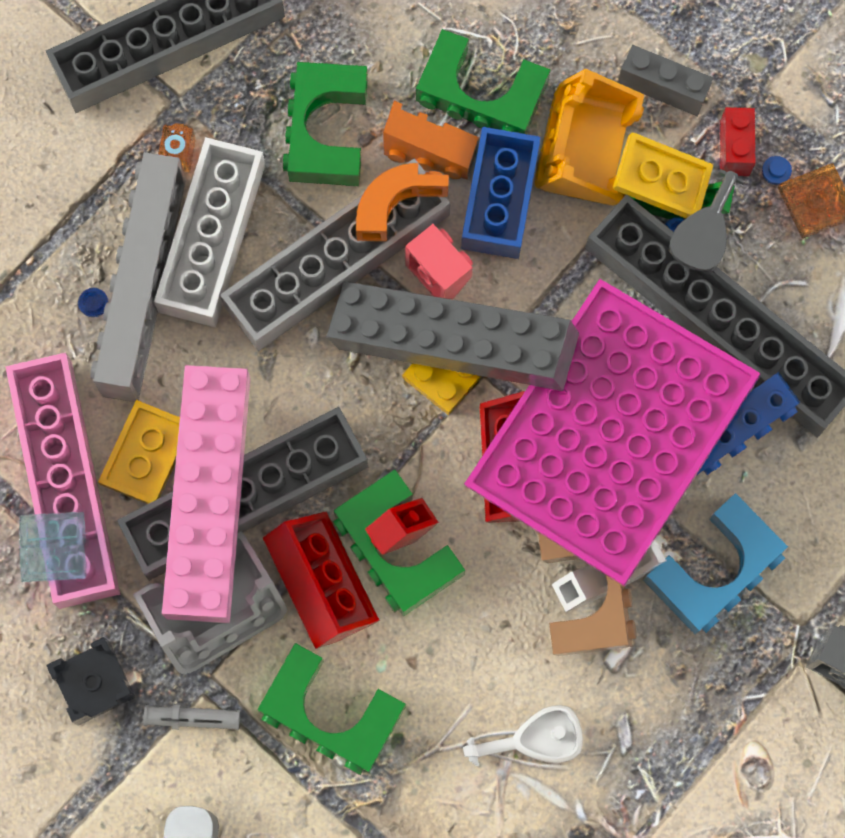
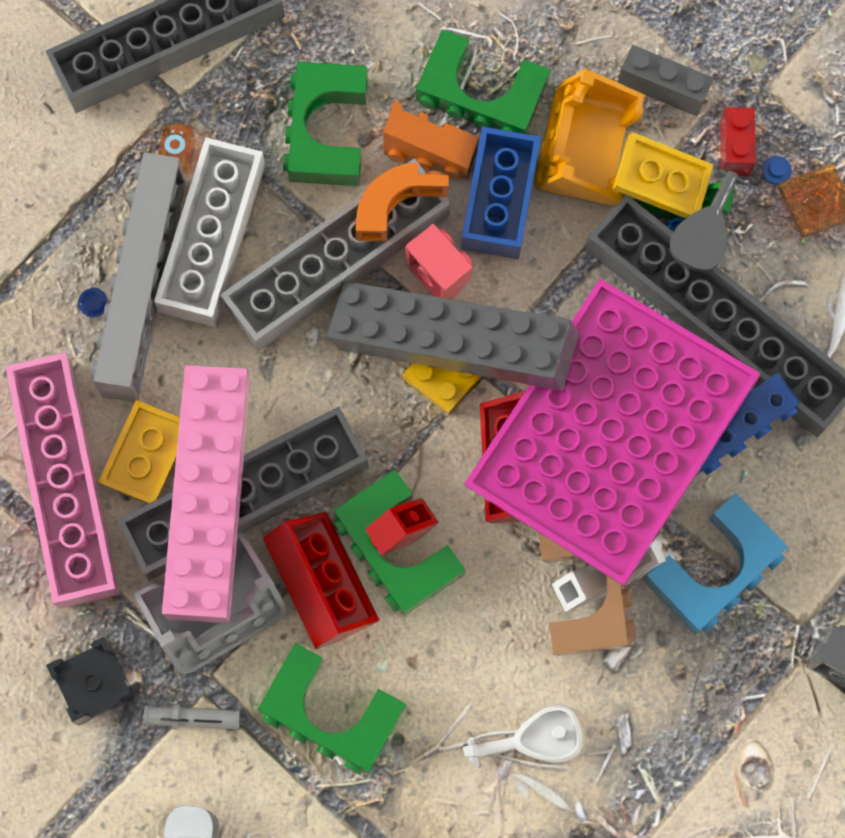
(52, 546): clear light blue slope -> none

